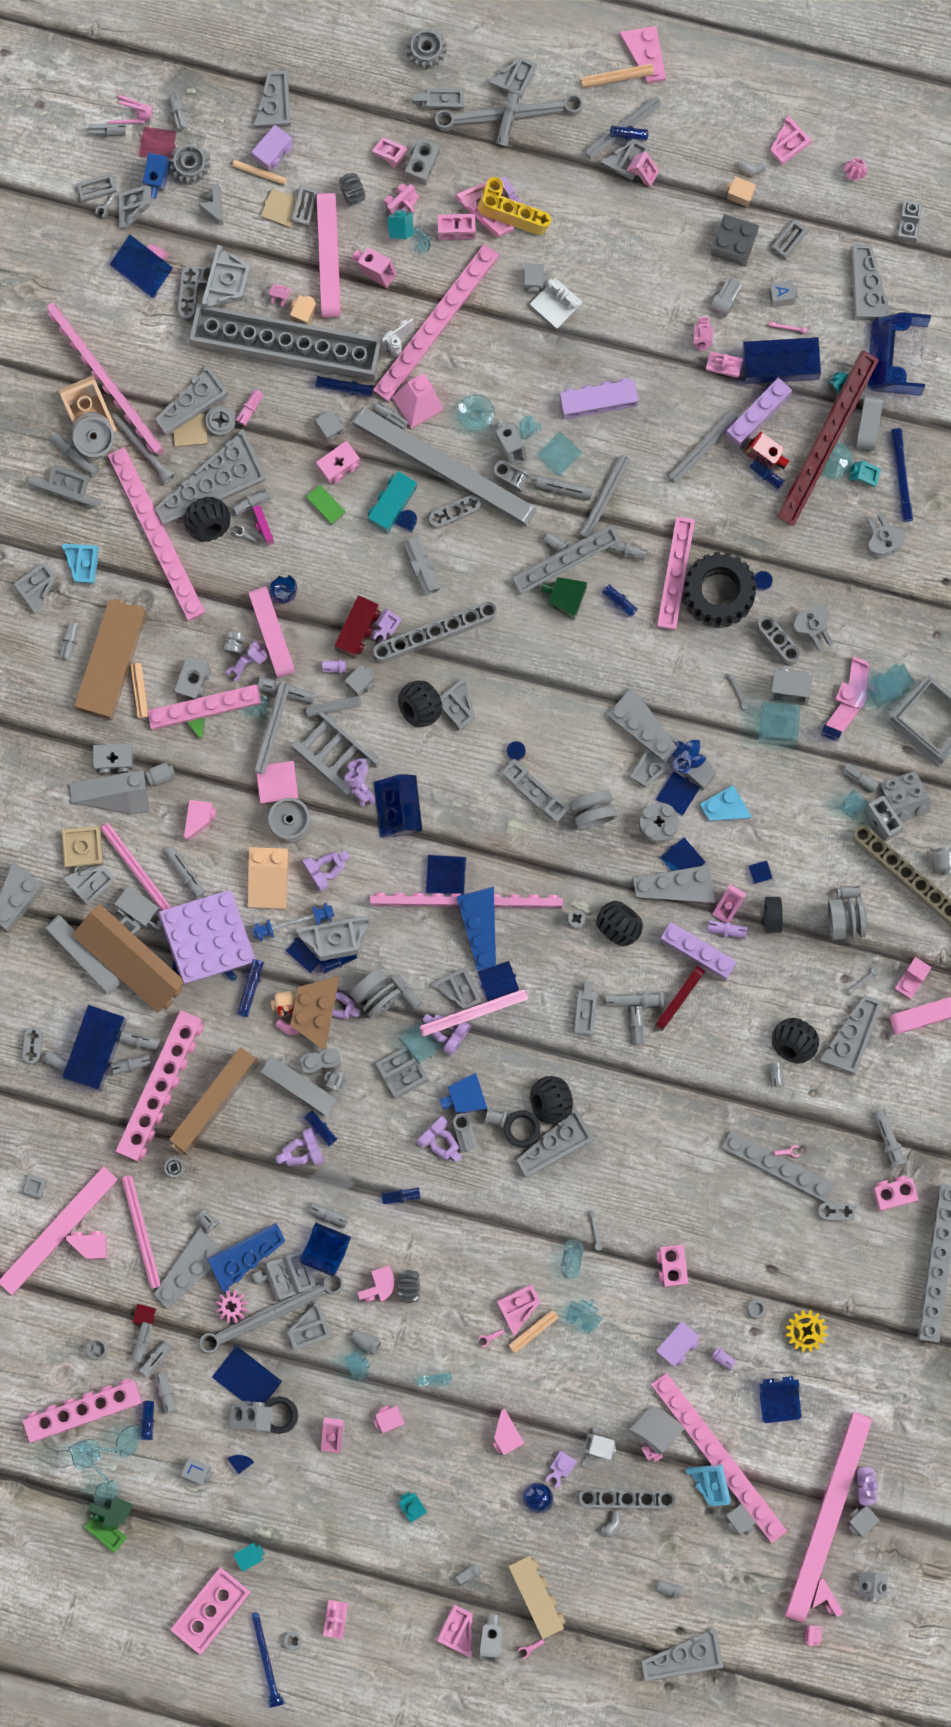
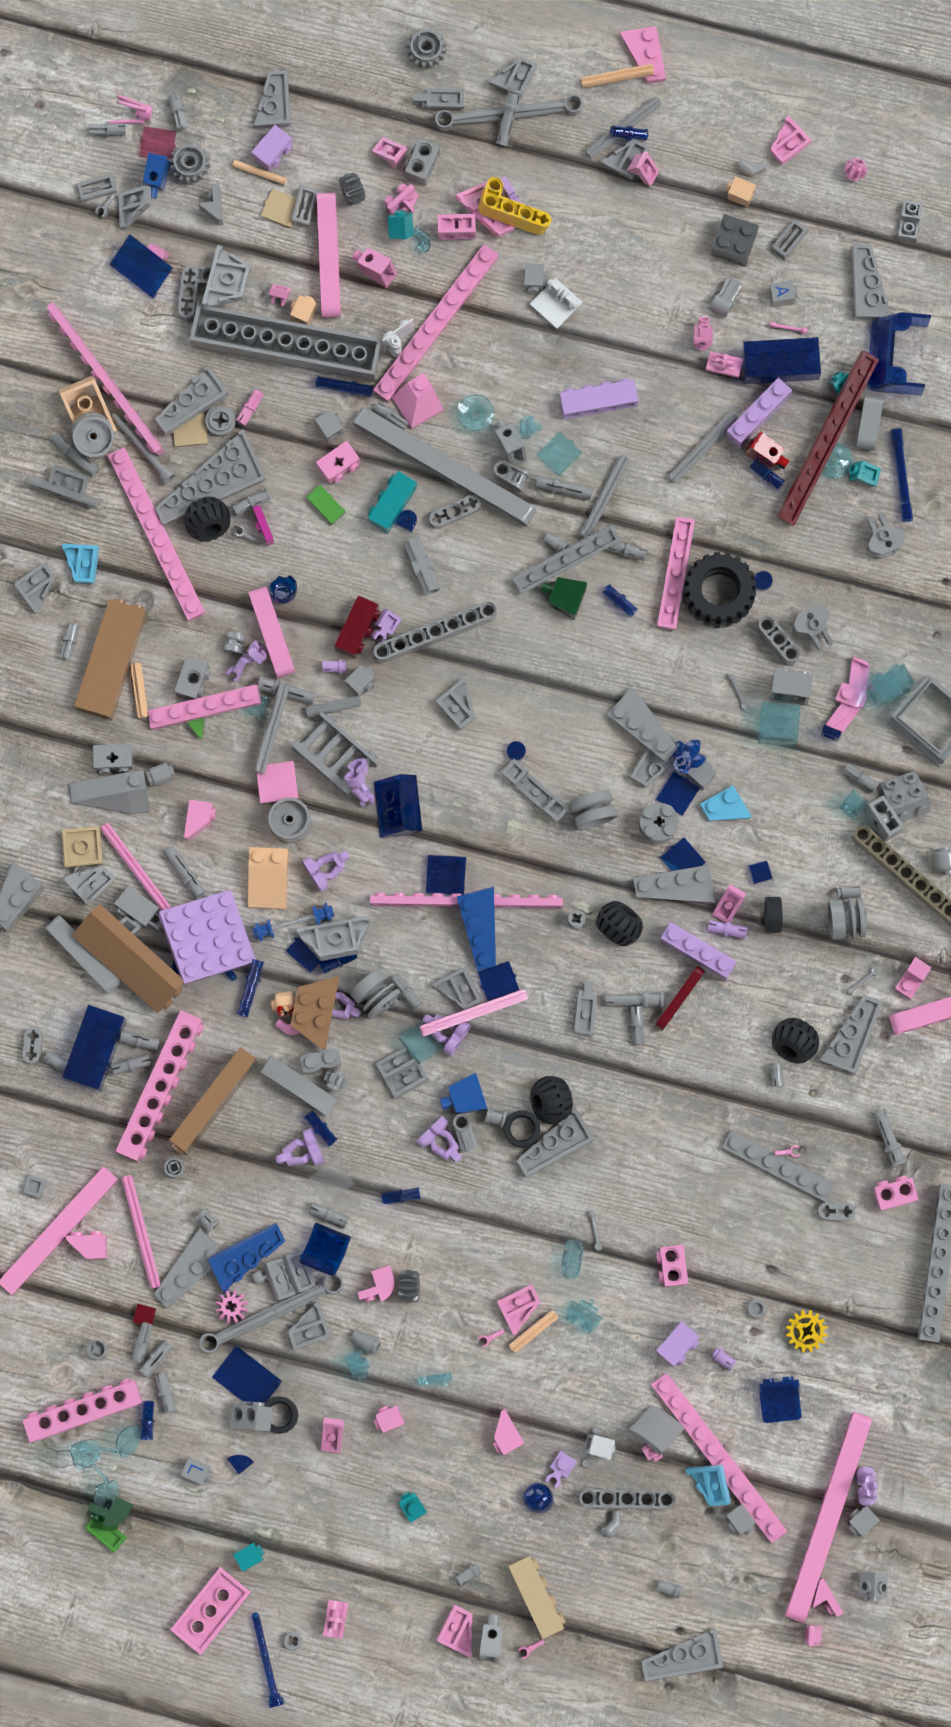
(420, 703): black wheel -> none

